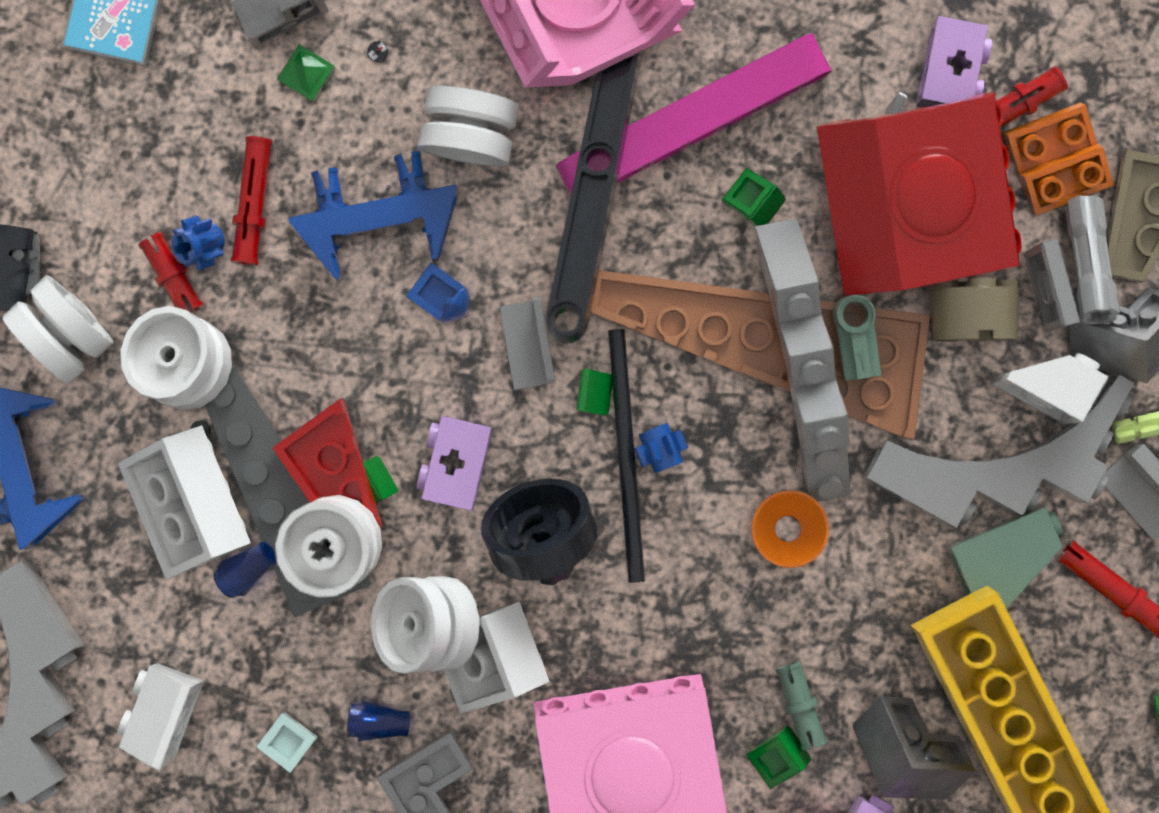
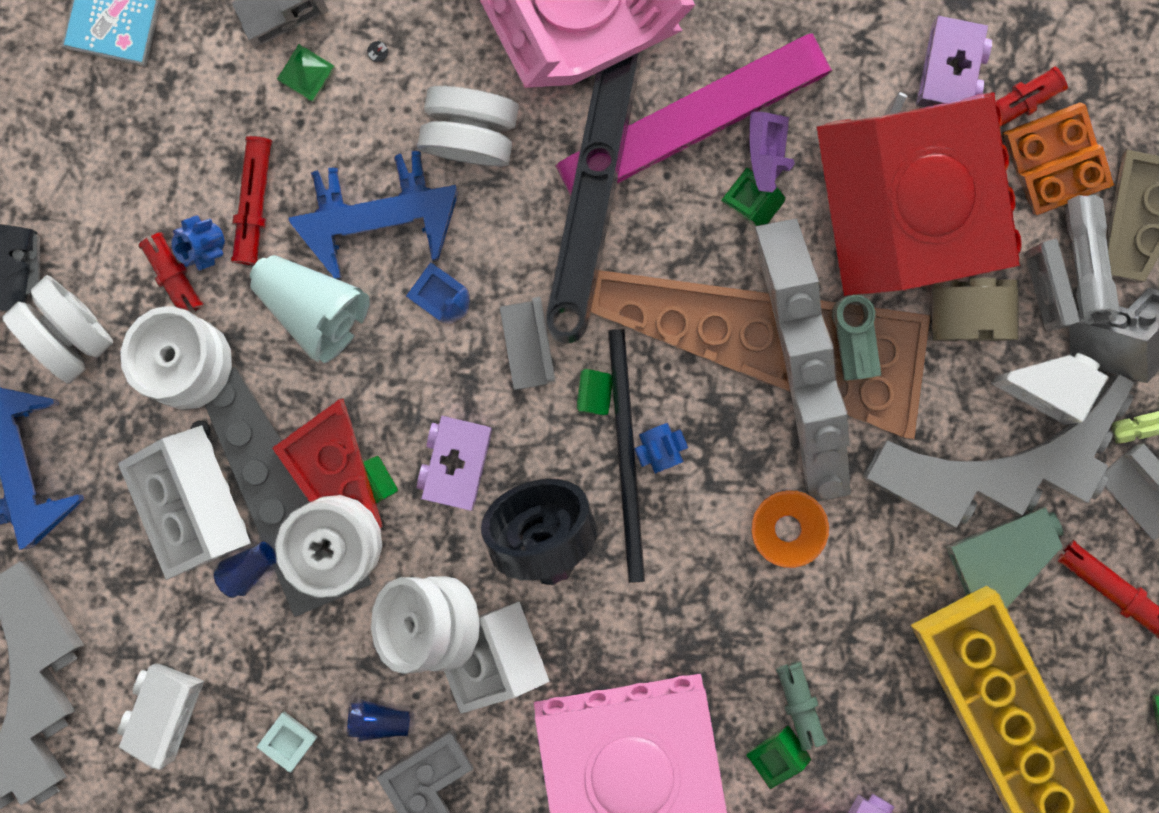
(309, 305): none -> light aqua cone
(768, 148): none -> medium lavender slope
(905, 756): flat silver panel -> none

